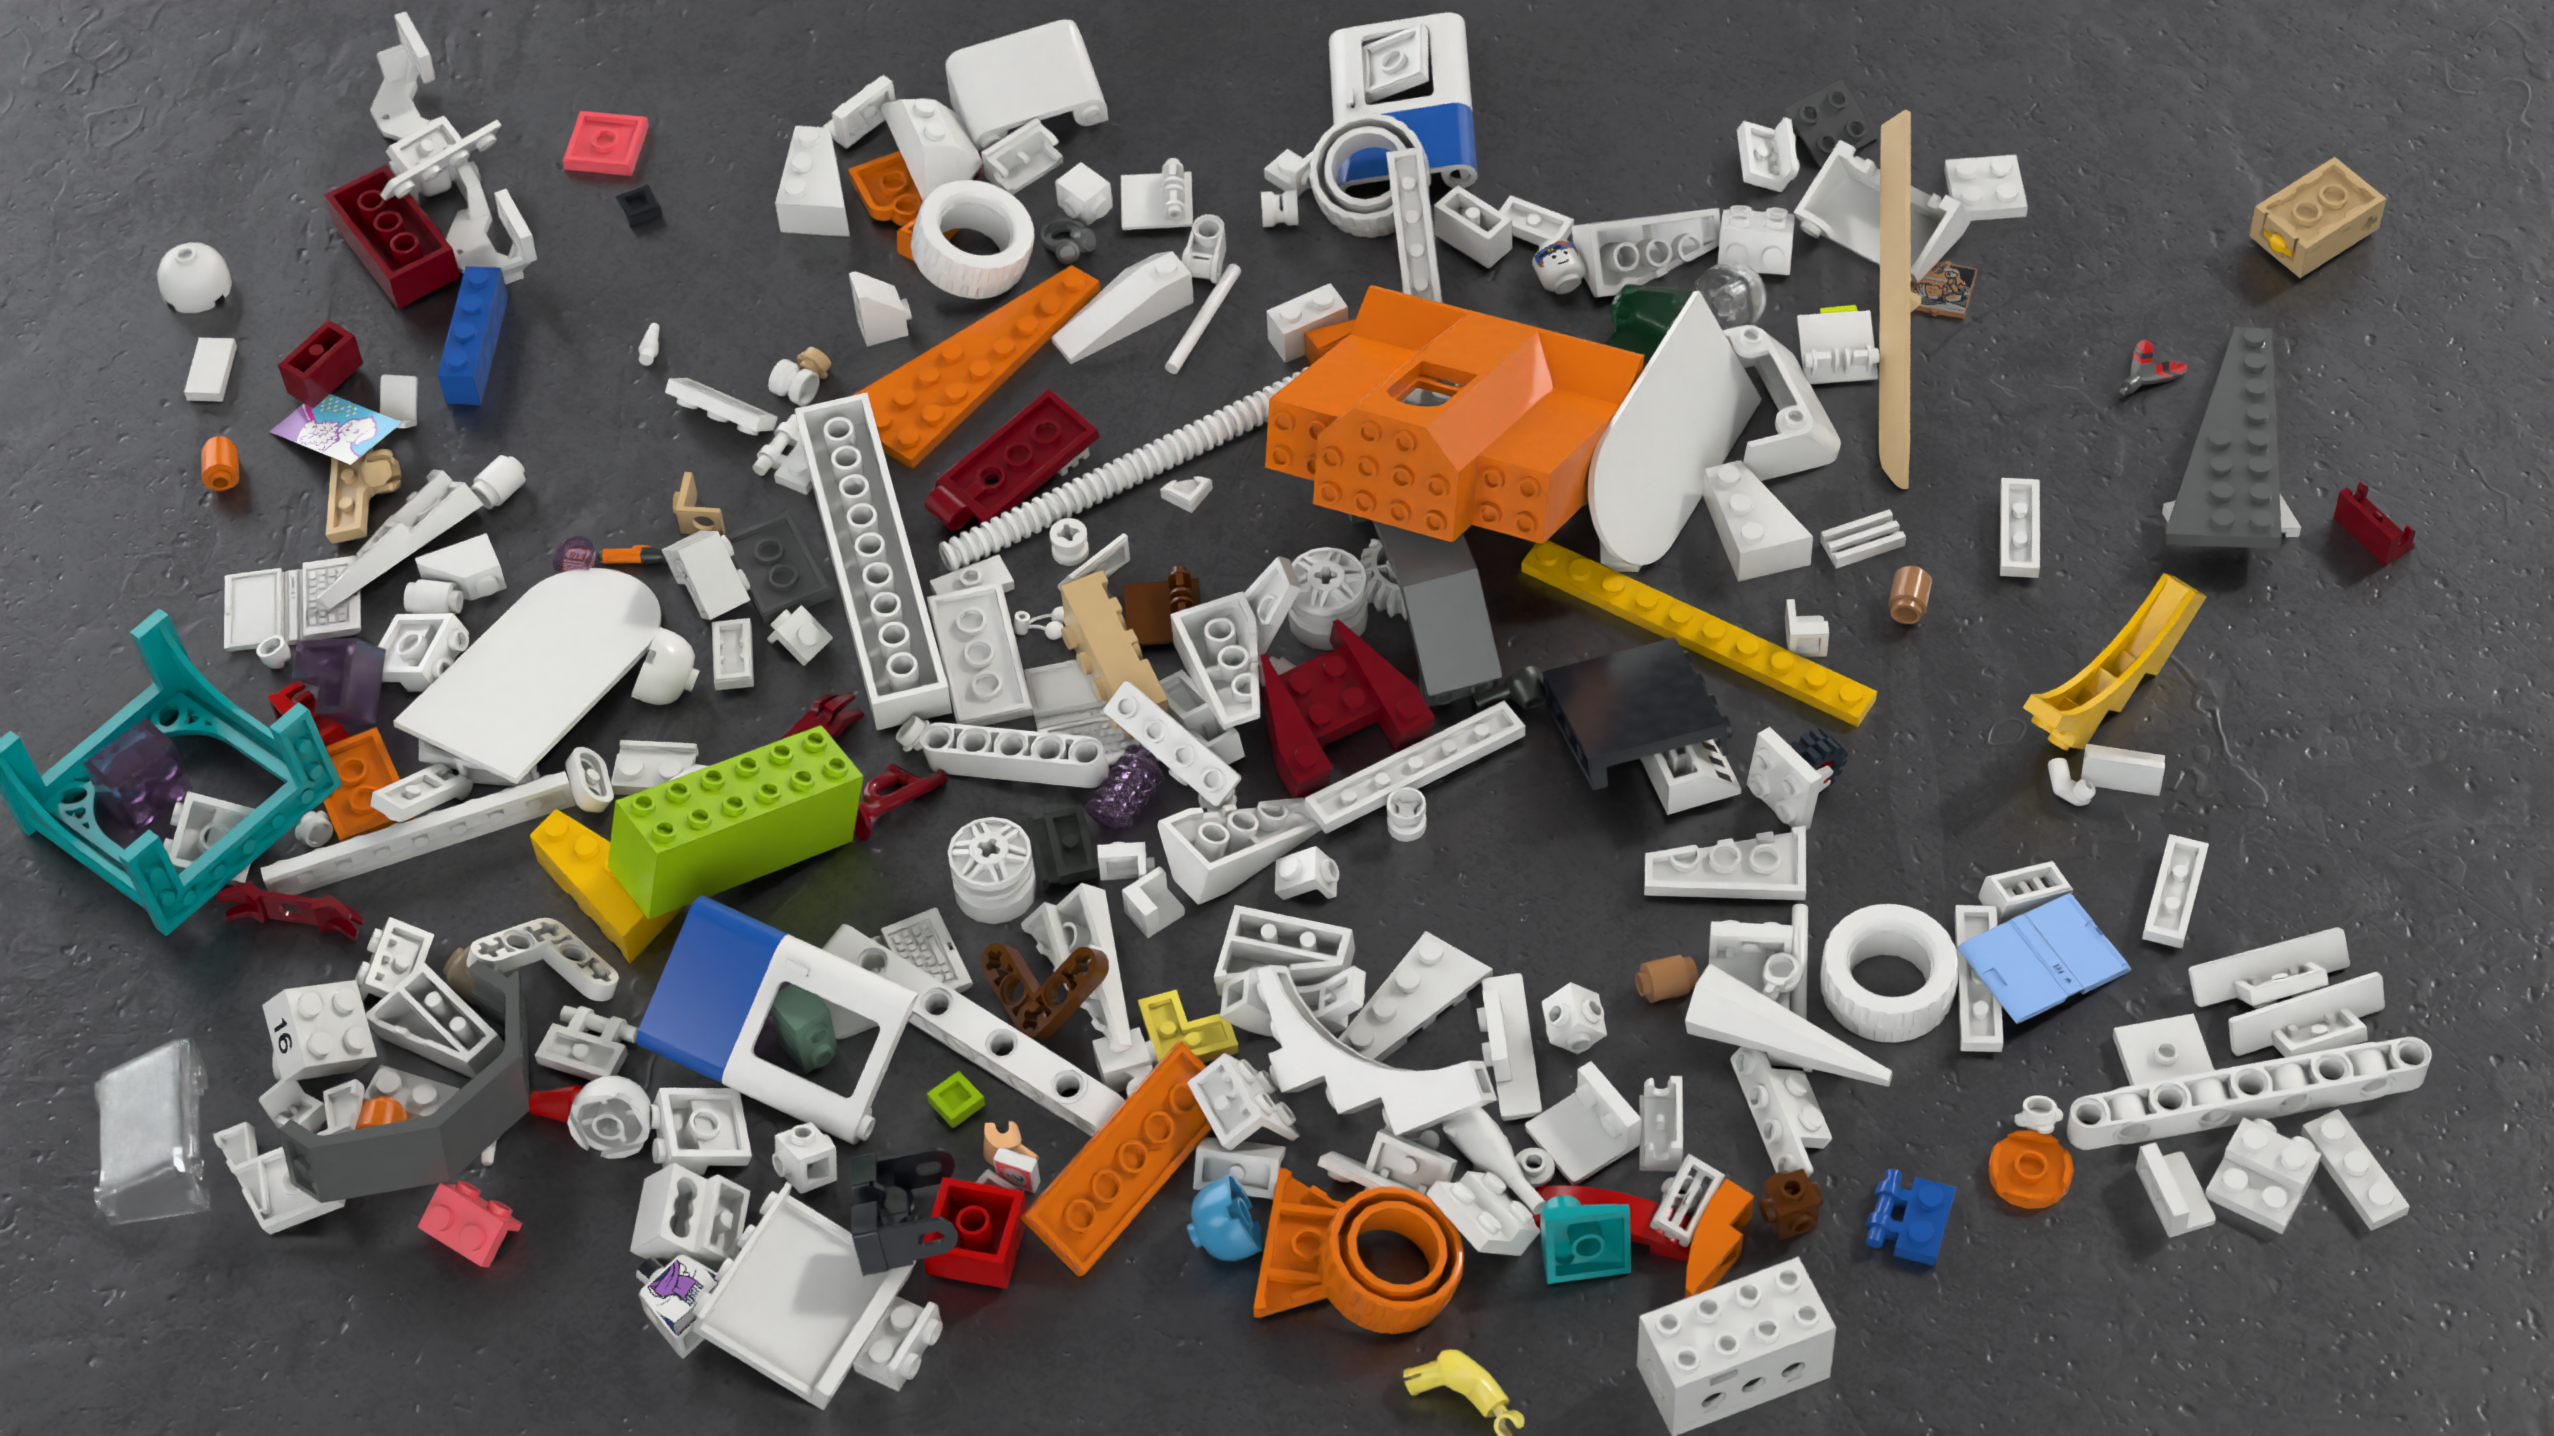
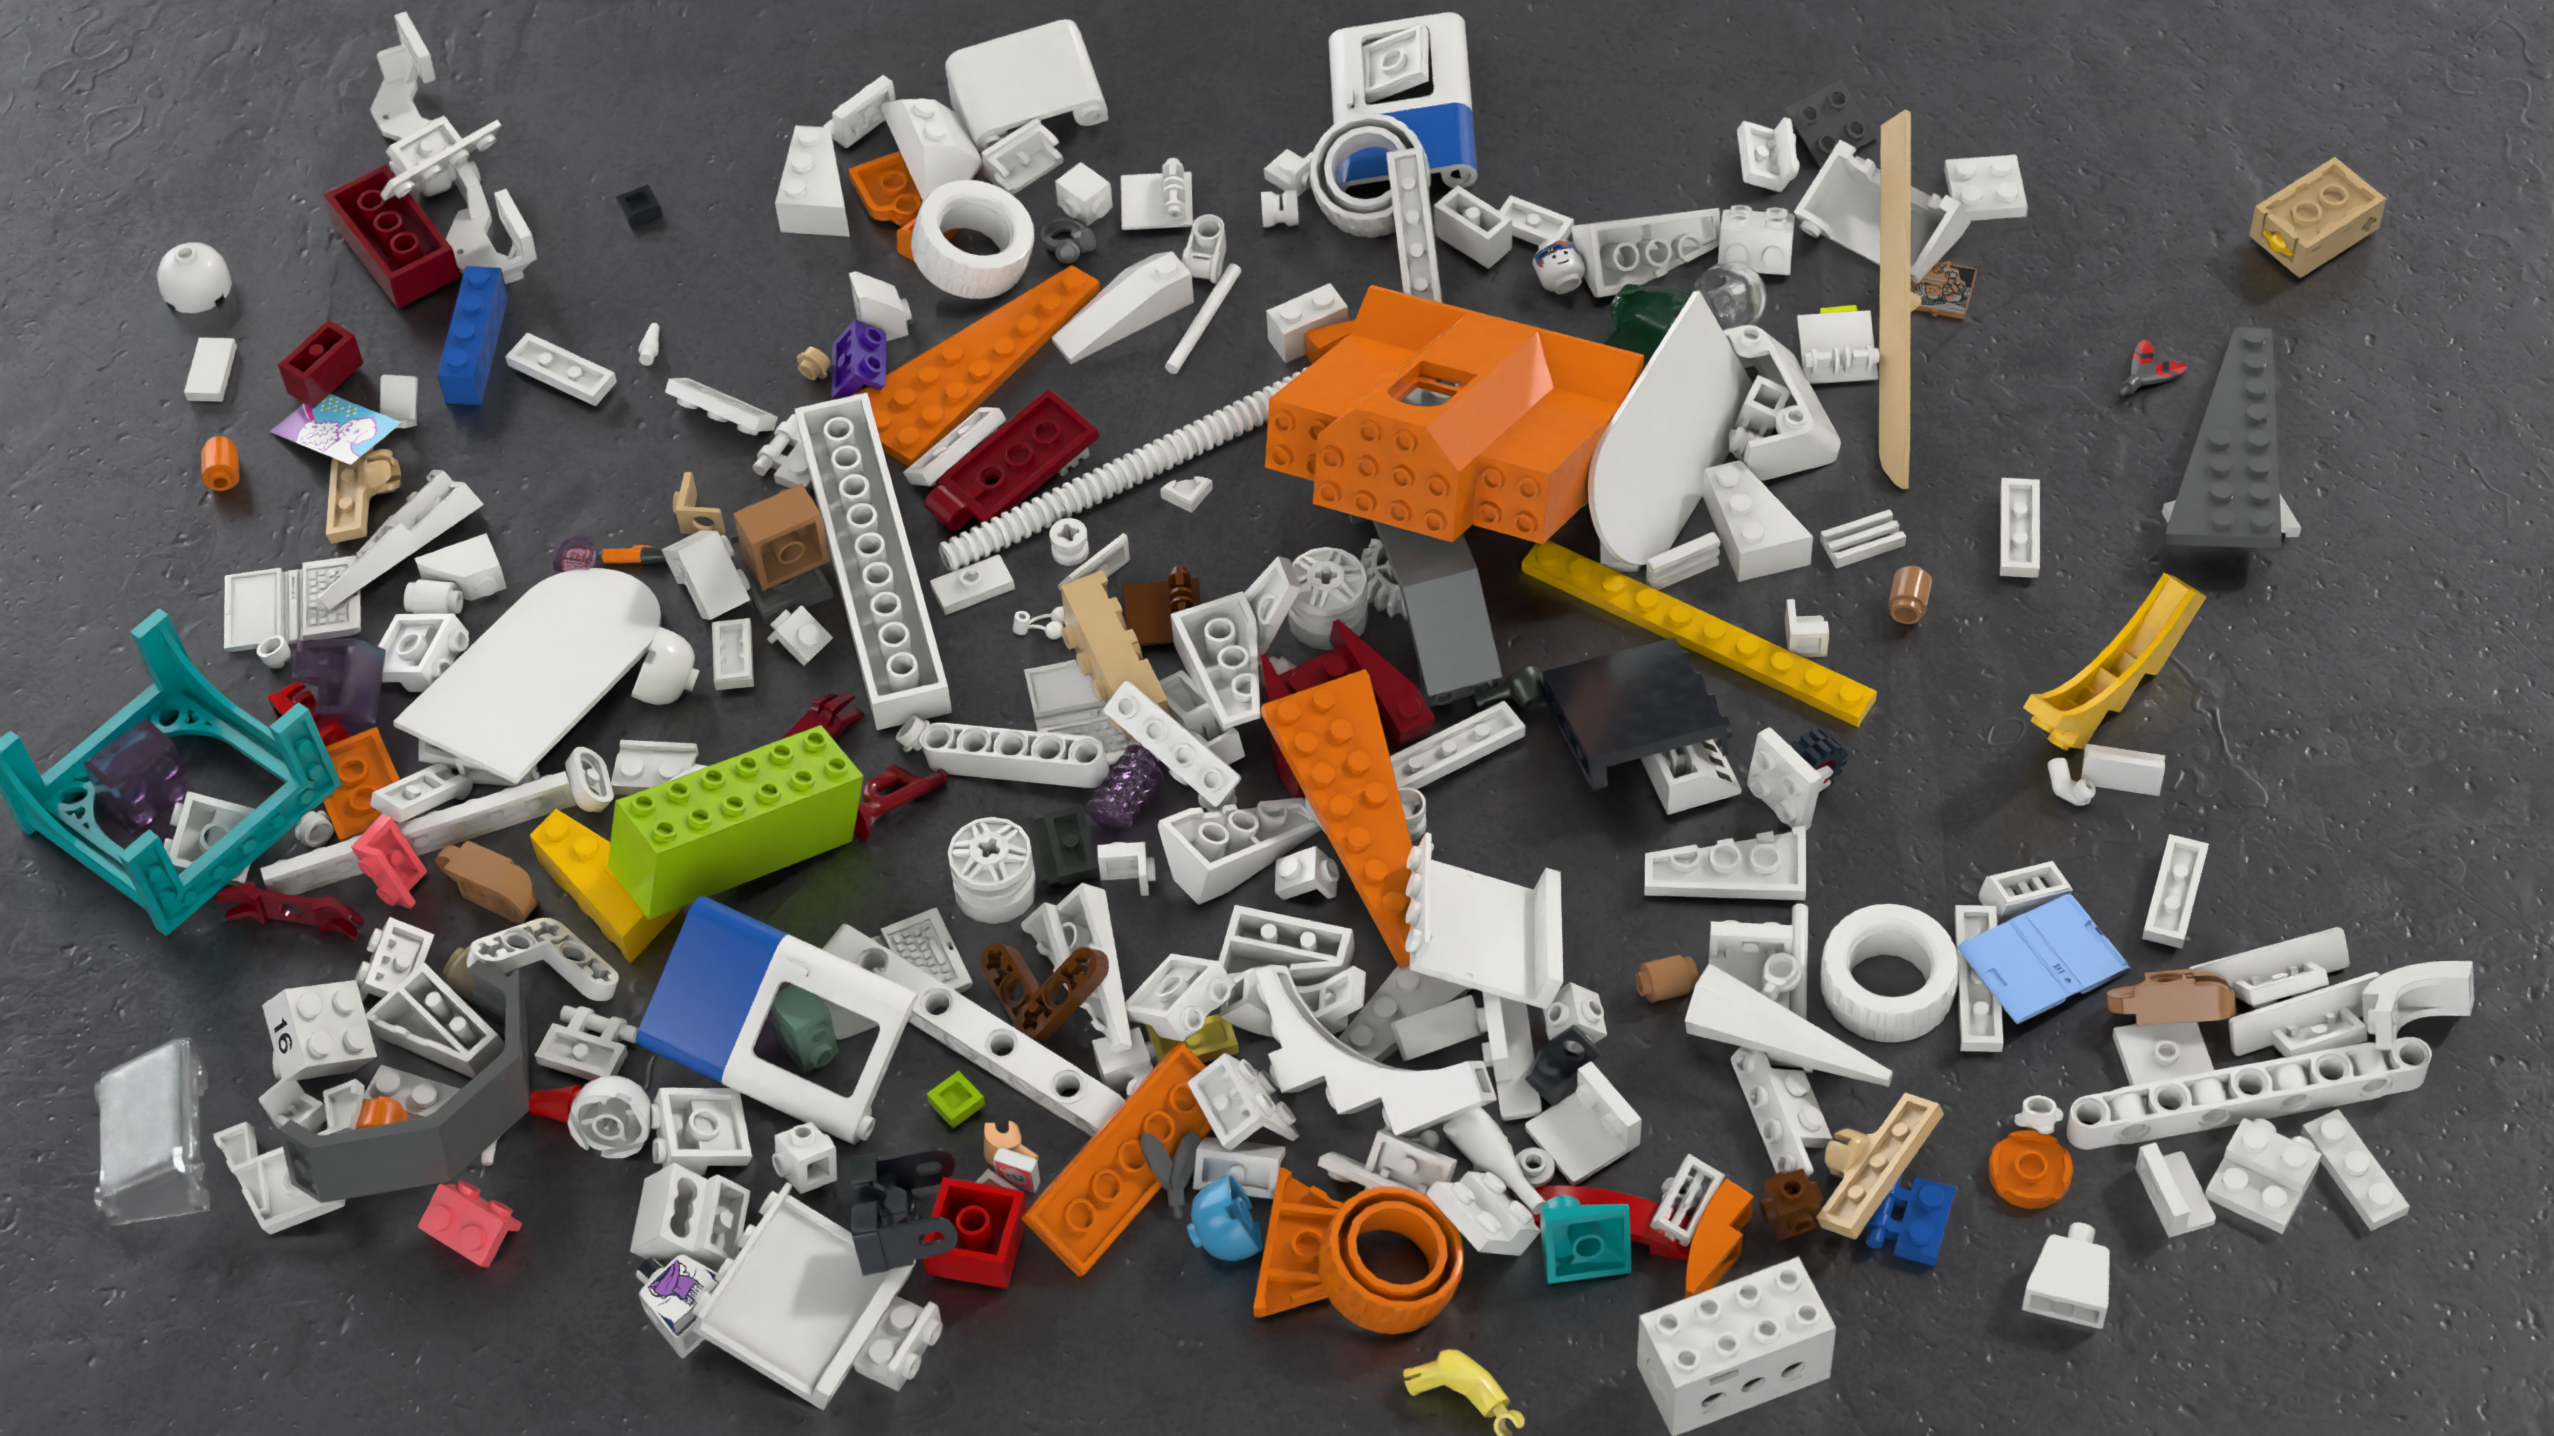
(389, 862): none -> coral bracket
(489, 880): none -> medium nougat piece
(498, 481): white brick -> none
(561, 369): none -> white plate
(605, 143): coral tile -> none
(781, 537): none -> medium nougat brick
(796, 383): white wheel -> none
(858, 360): none -> dark purple bracket
(955, 446): none -> white plate
(980, 655): white tile -> none
(1151, 903): white panel -> none
(1171, 1174): none -> dark grey piece
(1179, 996): none -> white plate
(1346, 773): none -> orange wing
(1436, 1028): none -> white slope
(1484, 929): none -> white panel
(1555, 1067): none -> black bracket
(1661, 1126): white hinge -> none
(1683, 561): none -> white tile
(1757, 414): none -> white brick
(1874, 1163): none -> tan plate
(2071, 1279): none -> white torso
(2175, 998): none -> medium nougat piece
(2372, 526): dark red hinge -> none
(2416, 993): none -> white arch

